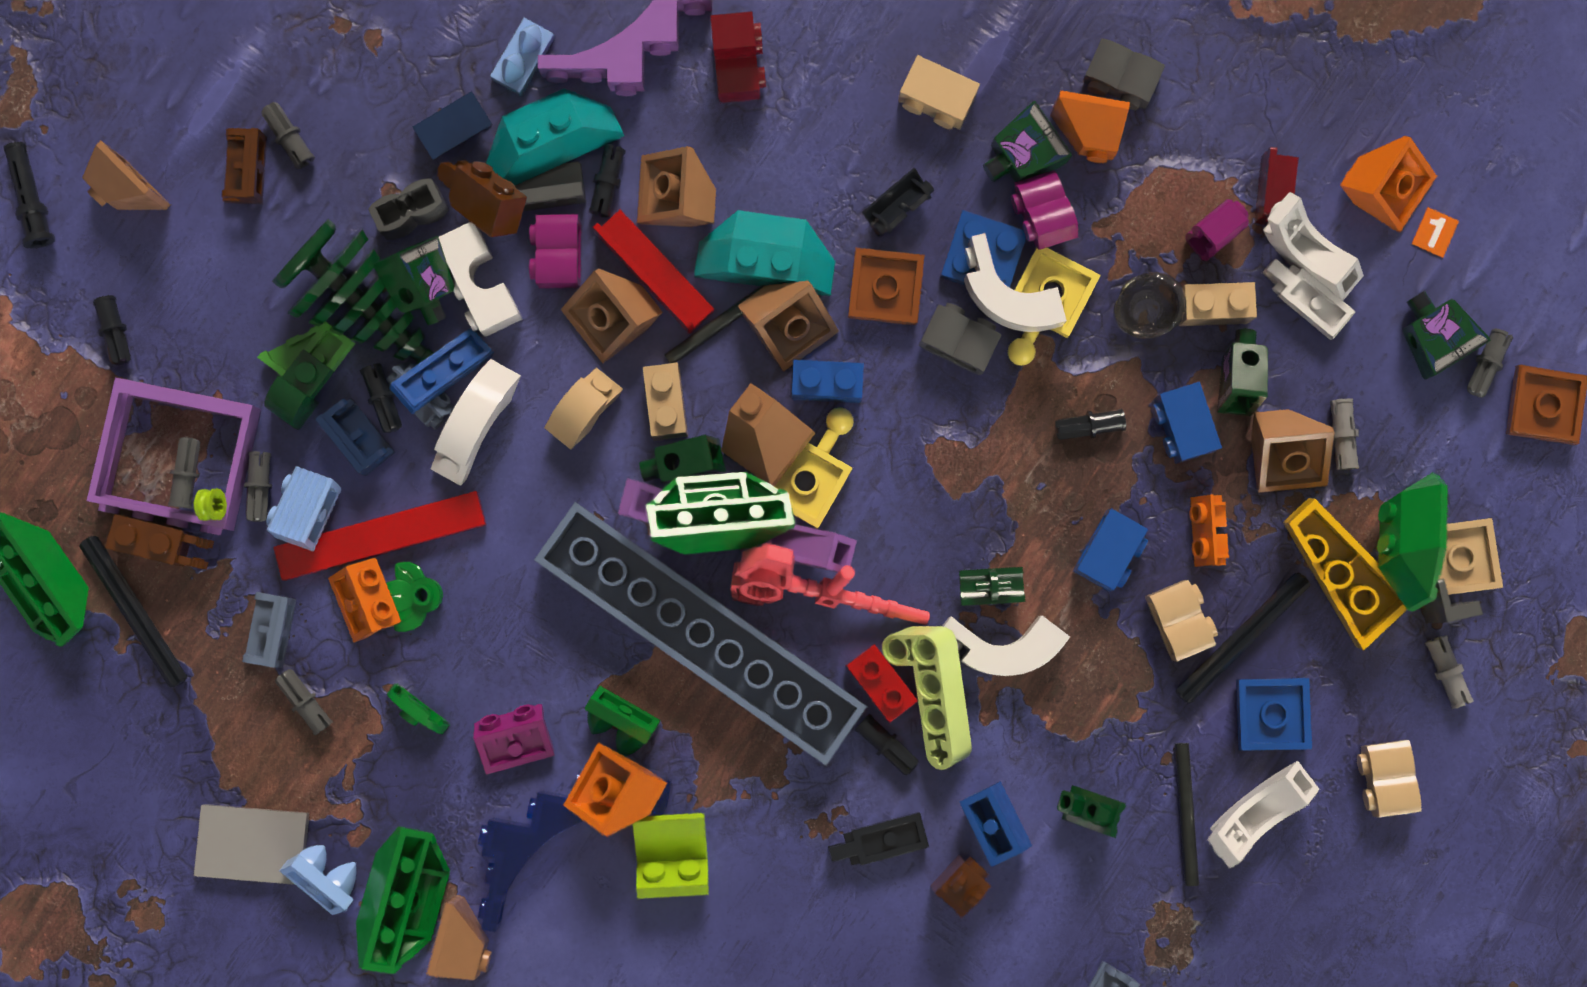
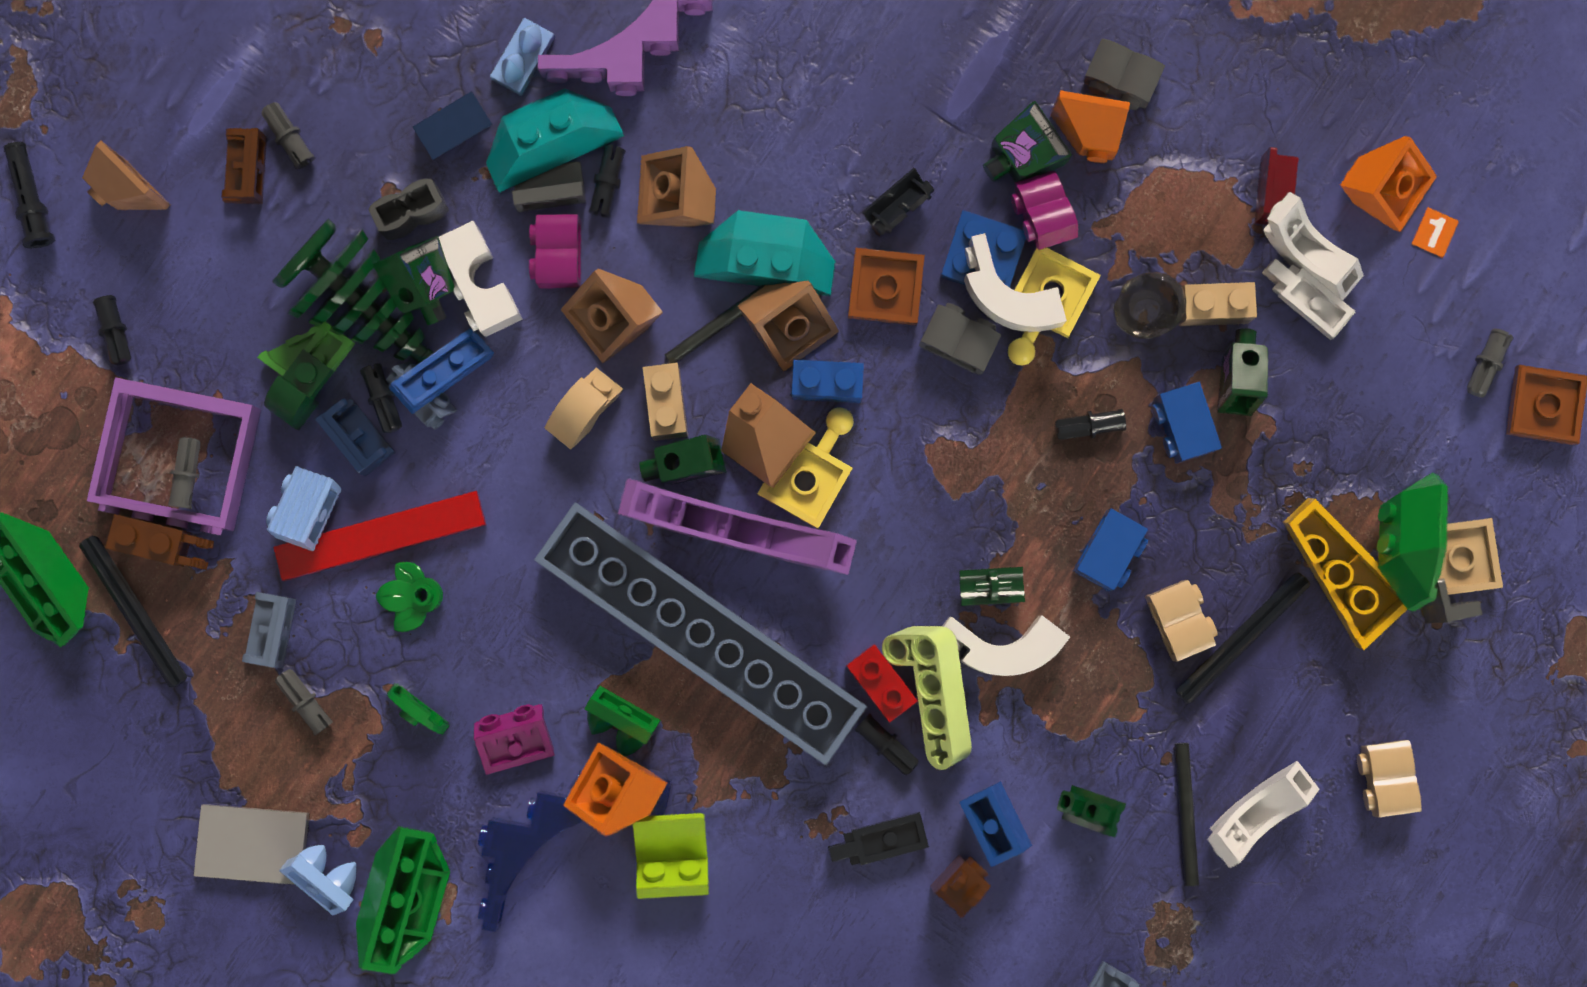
(210, 504): lime bush -> none
(257, 486): dark grey axle -> none
(364, 599): orange bracket -> none
(459, 944): medium nougat slope -> none
(471, 419): white arch -> none
(483, 197): reddish brown hinge -> none
(654, 271): red panel -> none
(718, 513): green wedge -> none
(735, 51): dark red brick -> none
(770, 569): coral bar -> none
(938, 93): tan brick -> none
(1207, 546): orange hinge -> none
(1217, 229): magenta brick -> none
(1273, 714): blue plate -> none
(1290, 451): medium nougat slope -> none
(1345, 434): light grey pin -> none
(1440, 334): torso -> none
(1449, 671): light grey pin -> none

